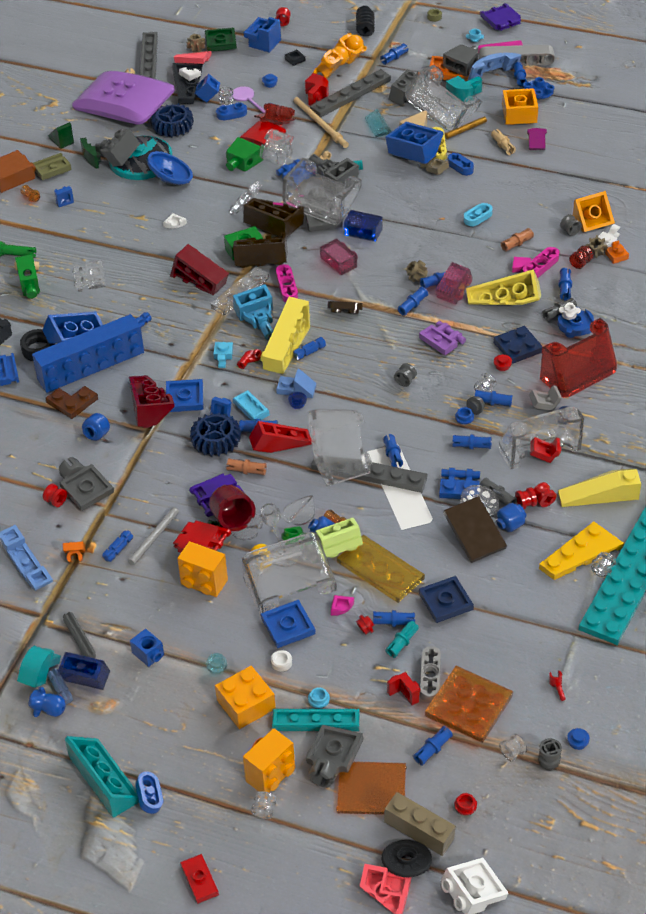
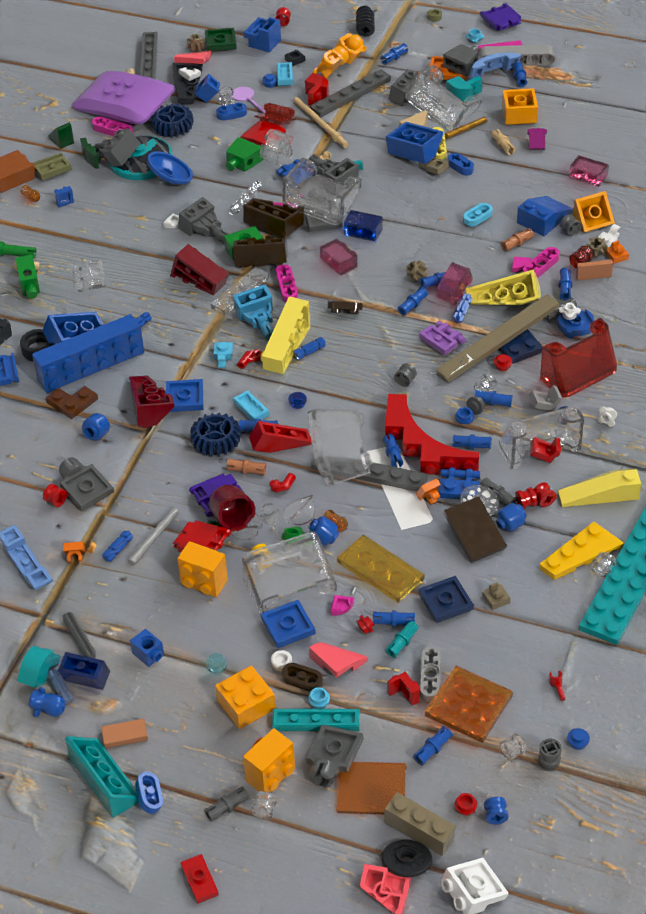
(103, 125): none -> dark pink beam
(124, 733): none -> nougat tile
(202, 219): none -> dark grey brick
(221, 405): blue tile -> none
(226, 803): none -> dark grey pin
(277, 486): none -> red arm
(284, 74): none -> medium azure plate
(300, 383): medium blue slope -> none
(303, 676): none -> dark brown plate
(335, 659): none -> coral slope
(340, 537): yellowish green brick -> none
(378, 123): clear light blue slope -> none
(418, 444): none -> red arch
(429, 491): none -> orange tile
(462, 308): none -> axle
(496, 596): none -> dark tan tile
(496, 810): none -> blue wheel
(497, 338): none -> dark tan tile
(541, 88): blue dish -> none
(542, 214): none -> blue slope
(589, 170): none -> clear pink brick
(594, 270): none -> nougat tile
(610, 412): none -> white plate

